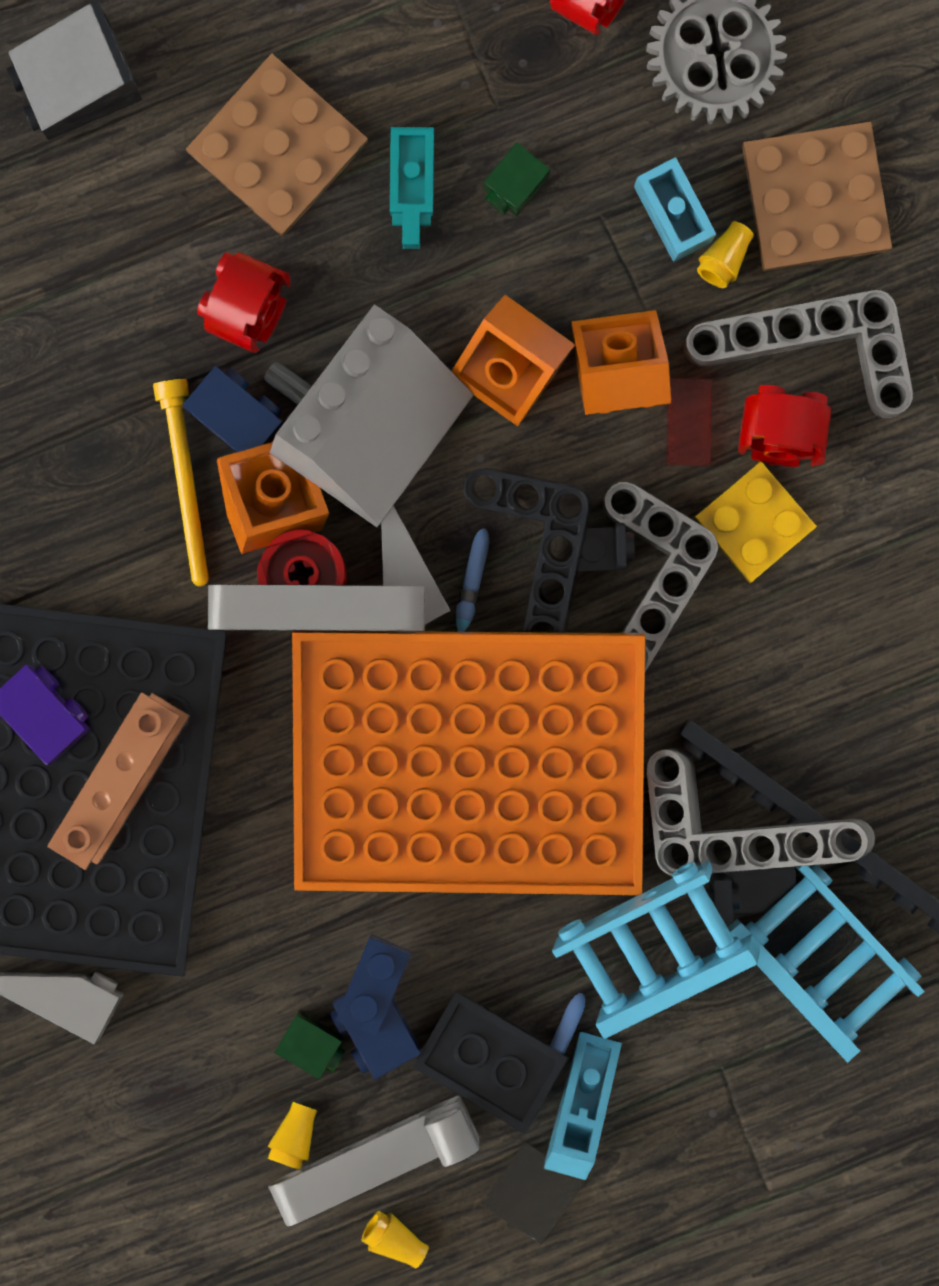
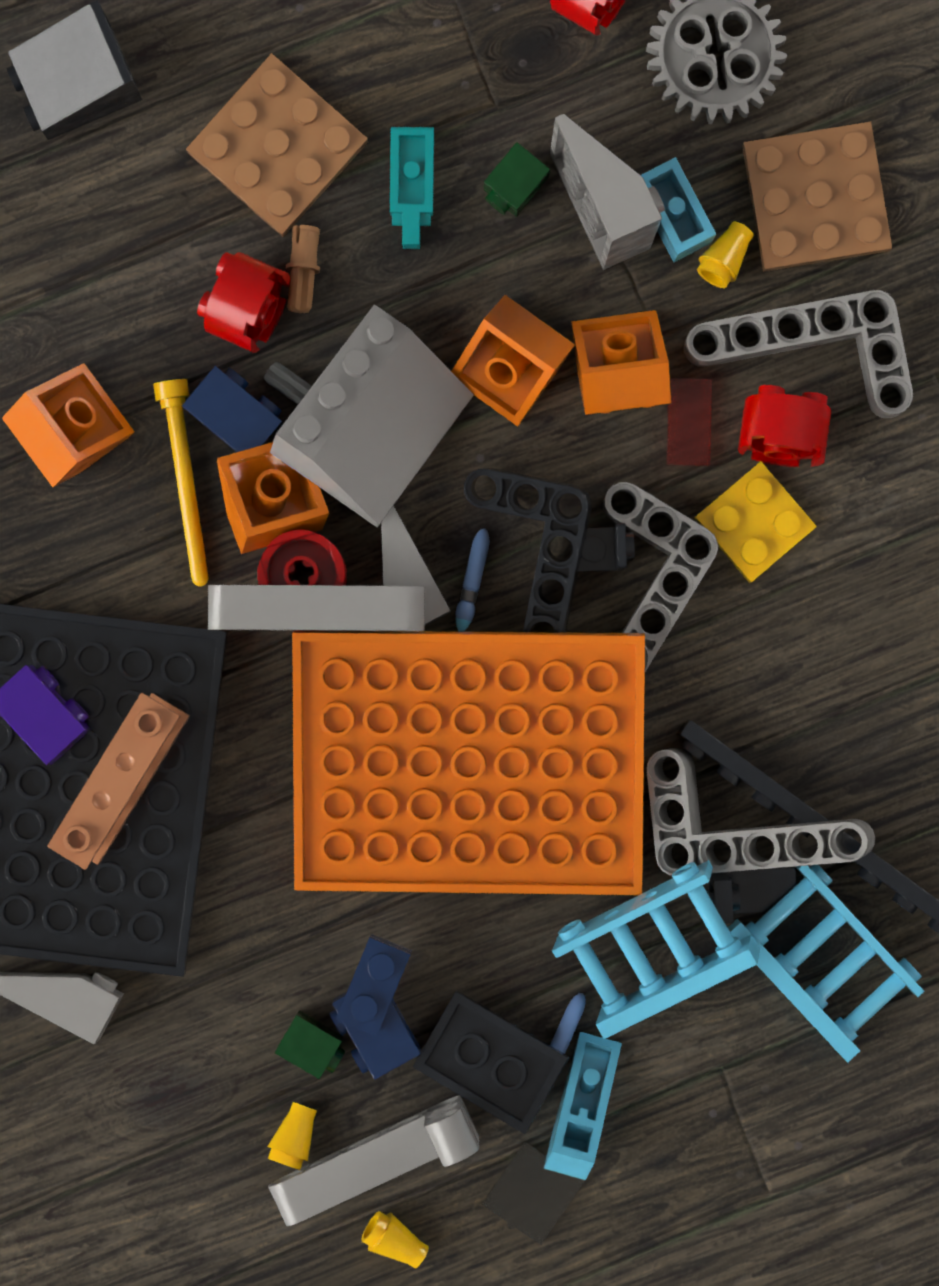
(67, 424): none -> orange slope
(302, 268): none -> medium nougat axle
(606, 193): none -> light grey slope

